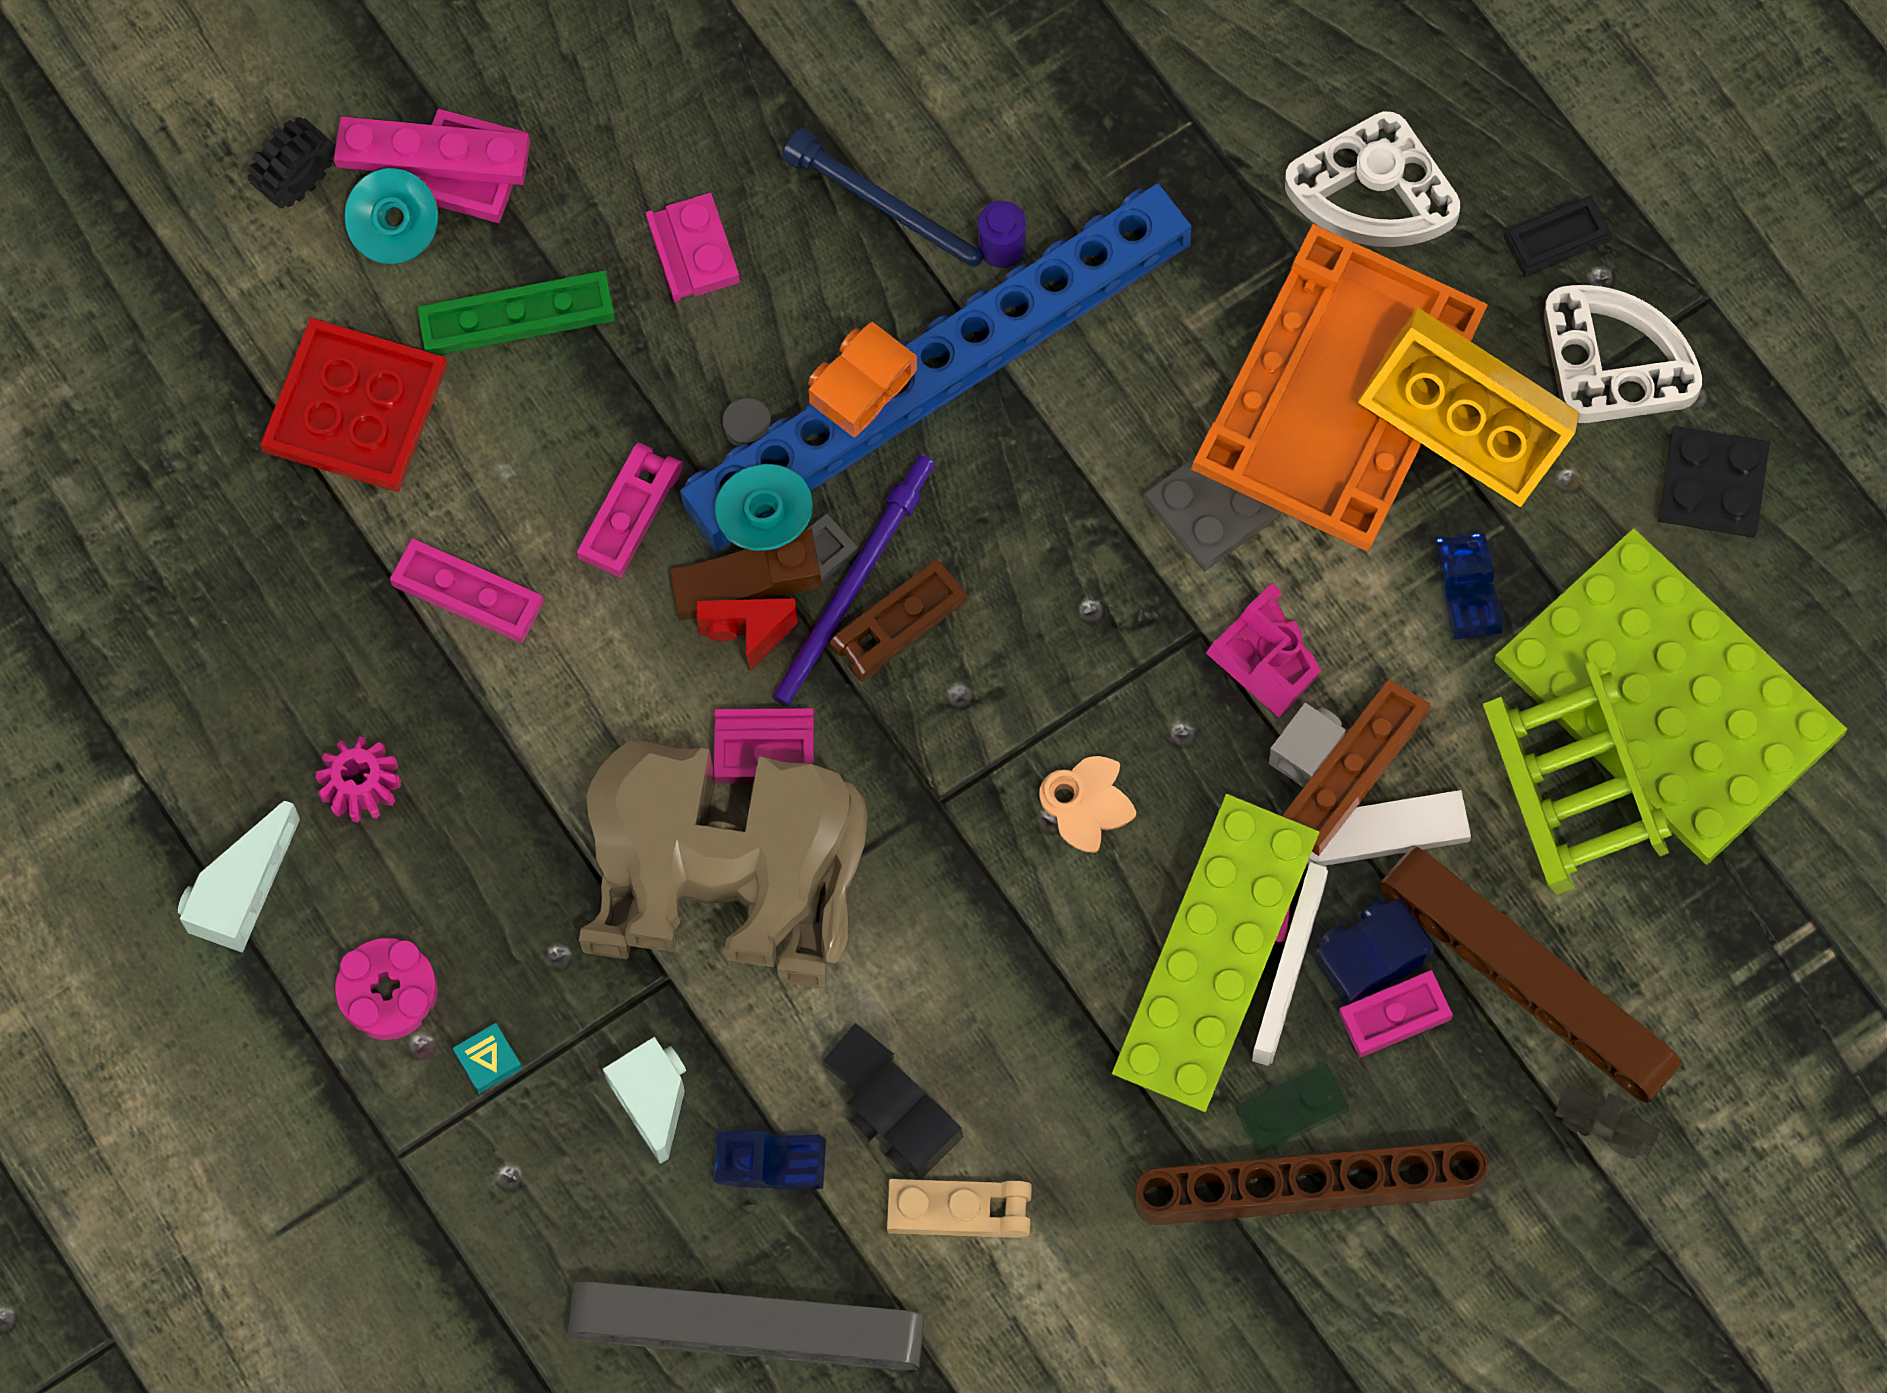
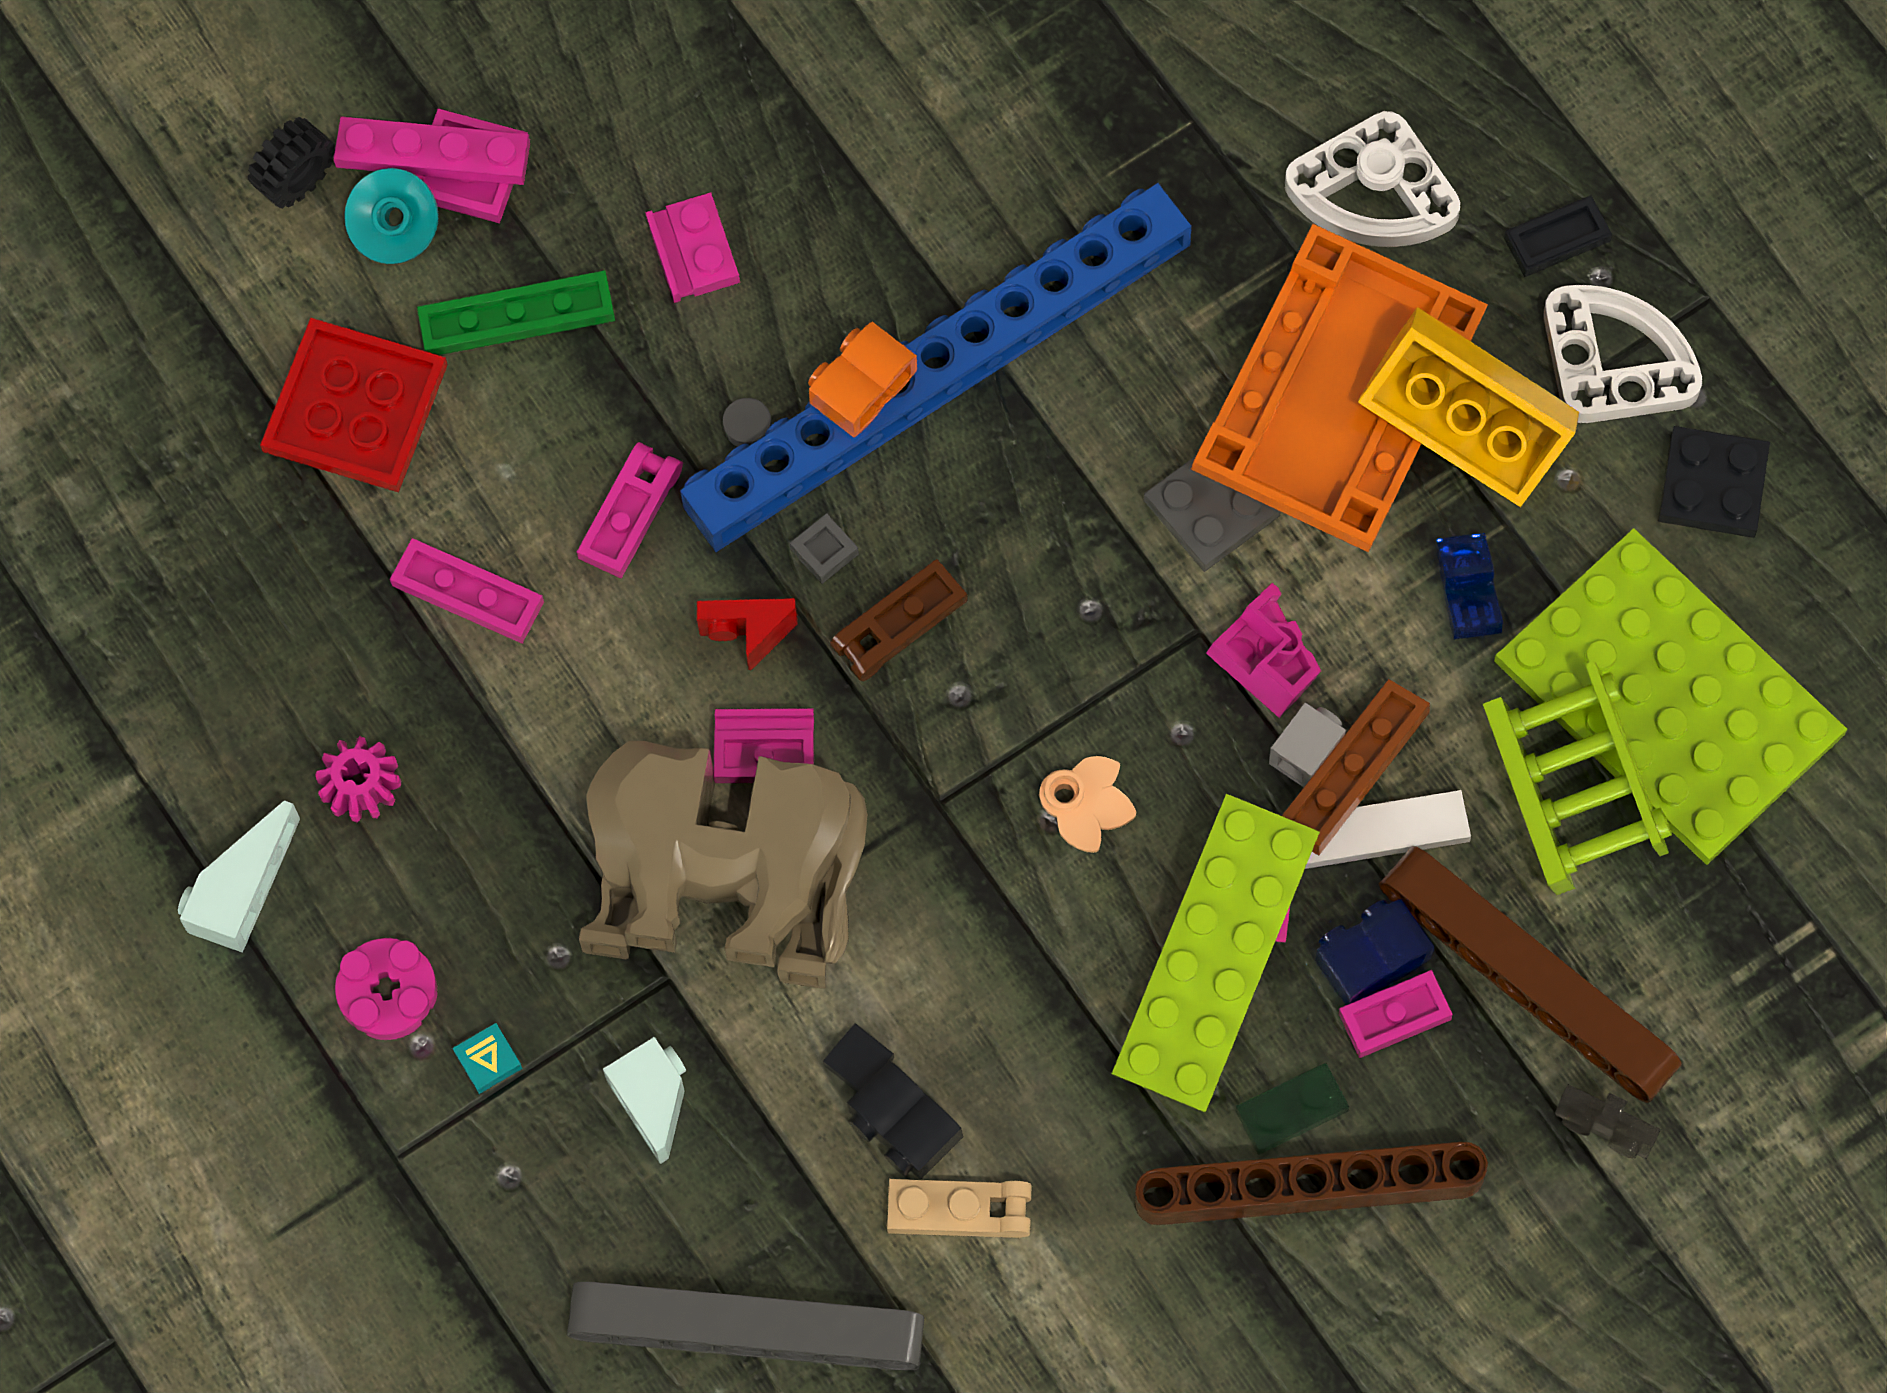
(748, 575): reddish brown slope -> none
(761, 491): teal dish -> none
(770, 1161): clear blue slope -> none
(806, 152): dark blue piece -> none
(900, 503): dark purple bar -> none
(1002, 234): dark purple brick -> none
(1290, 964): white tile -> none

